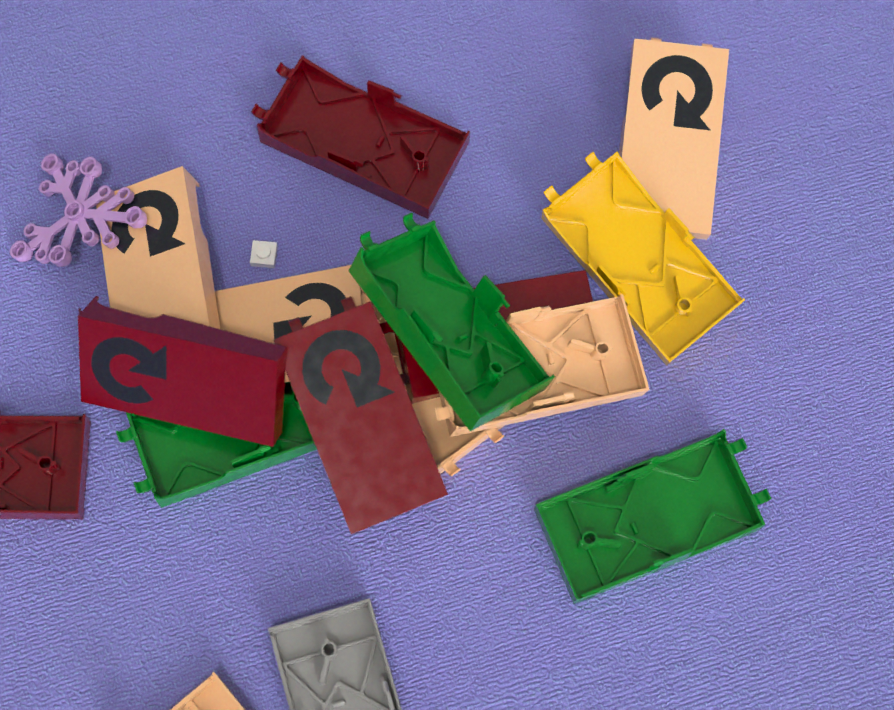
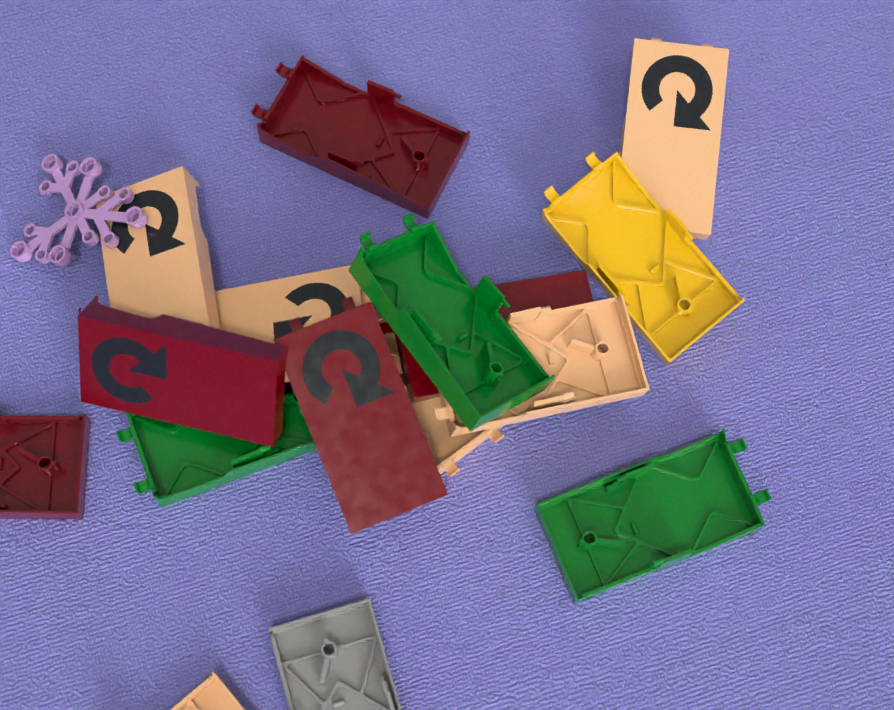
(263, 254): white plate -> none

